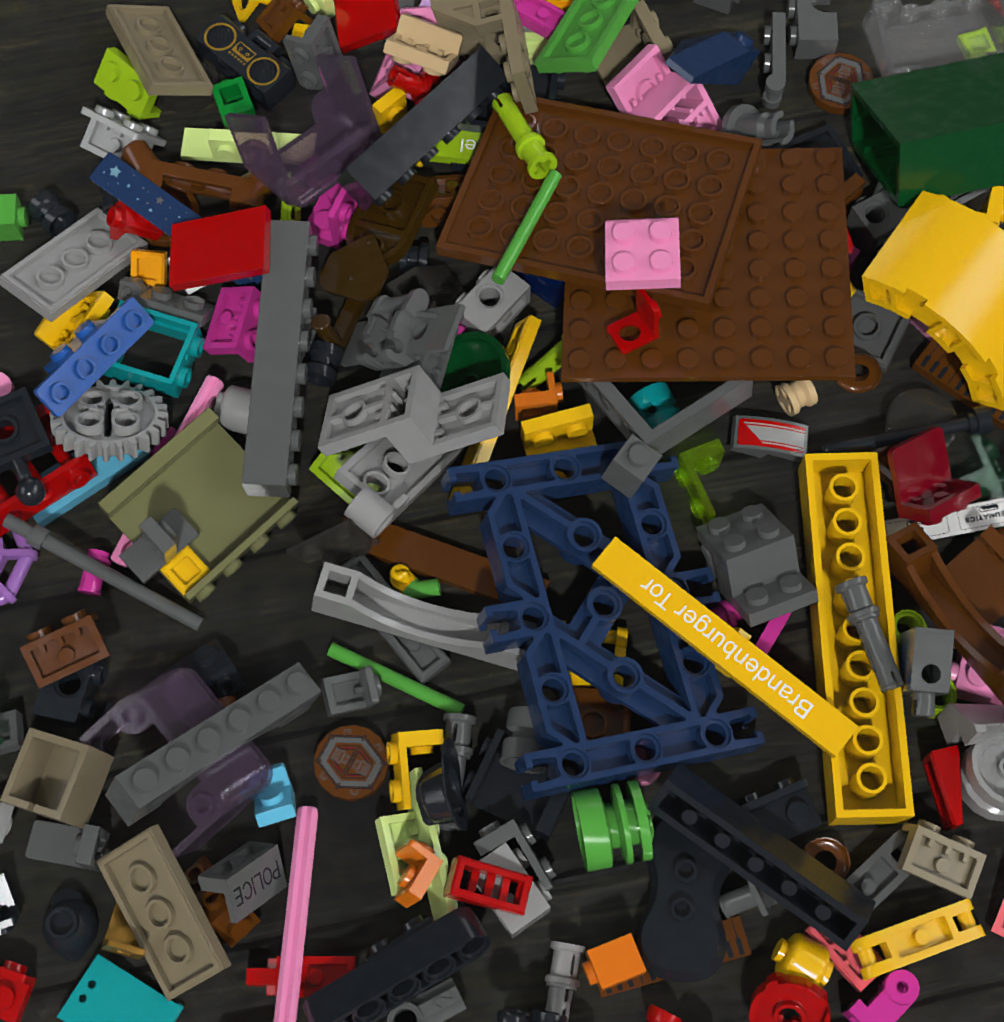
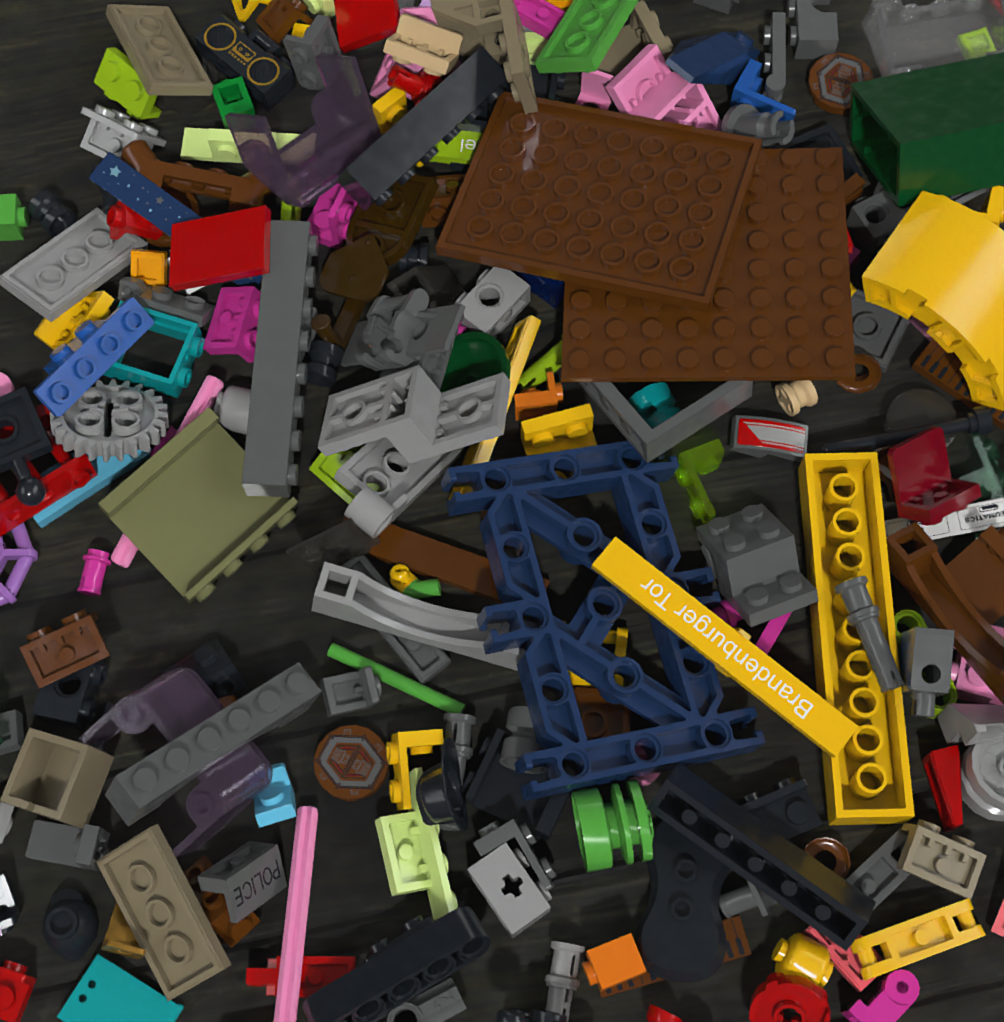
(40, 538): dark grey bar -> none
(158, 544): dark grey bracket -> none
(185, 570): yellow tile -> none
(420, 872): orange bracket -> none
(476, 867): red slope -> none
(526, 227): bright green bar -> none
(529, 144): lime pin -> none
(594, 90): none -> bright pink bracket
(631, 466): dark grey brick -> none
(642, 254): bright pink bracket -> none
(645, 319): red bracket -> none
(747, 92): none -> blue bracket

